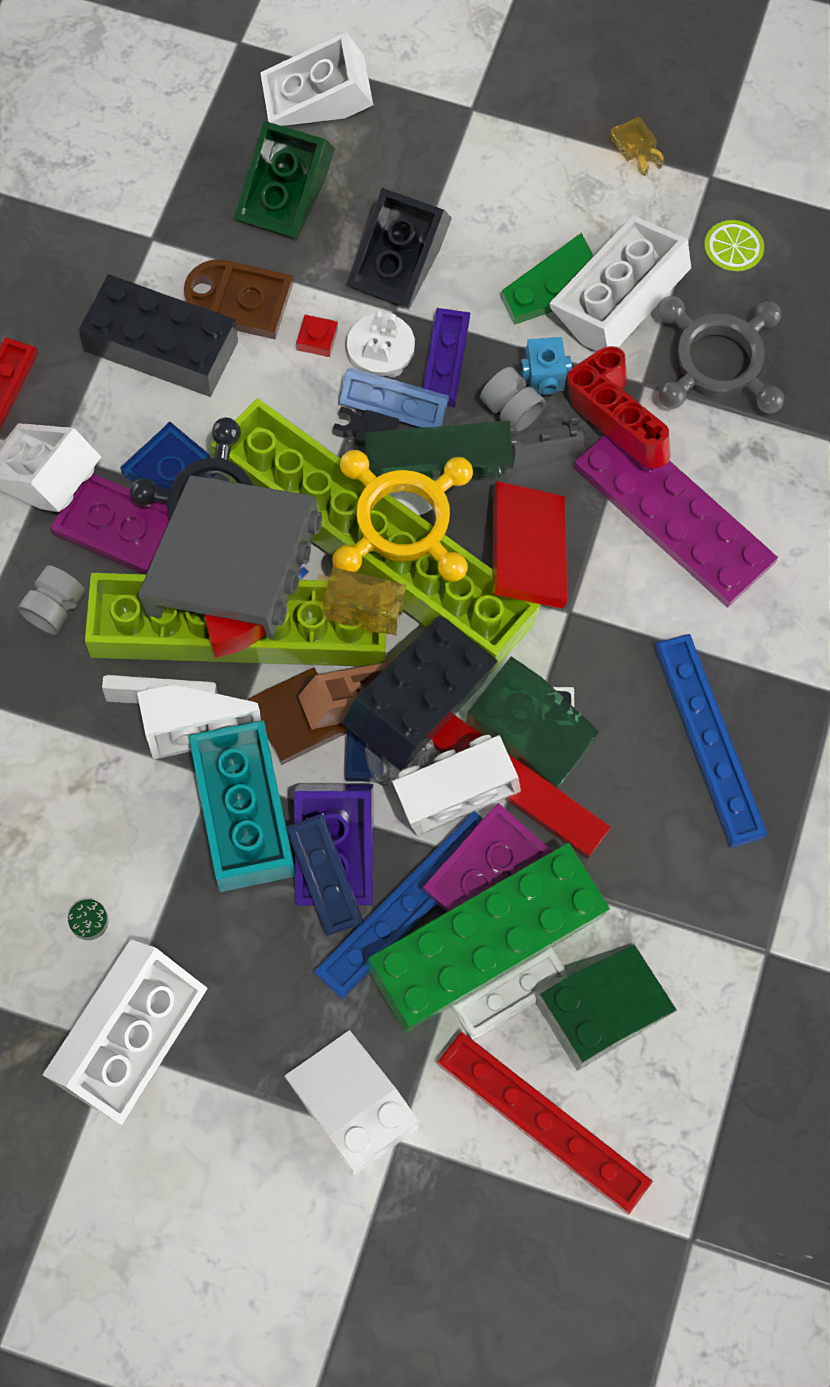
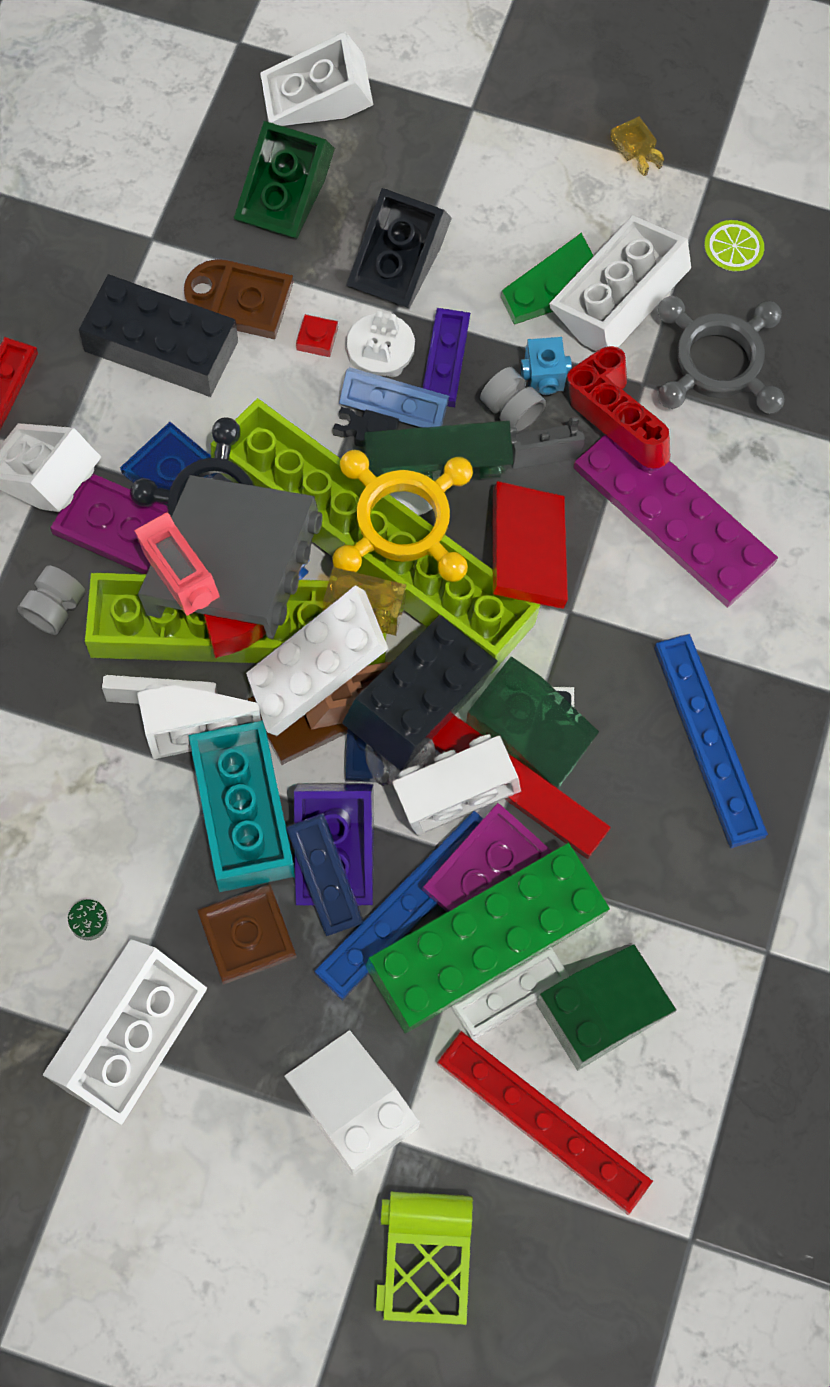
(177, 564): none -> coral window
(246, 934): none -> reddish brown tile
(316, 660): none -> white plate
(426, 1221): none -> lime piece

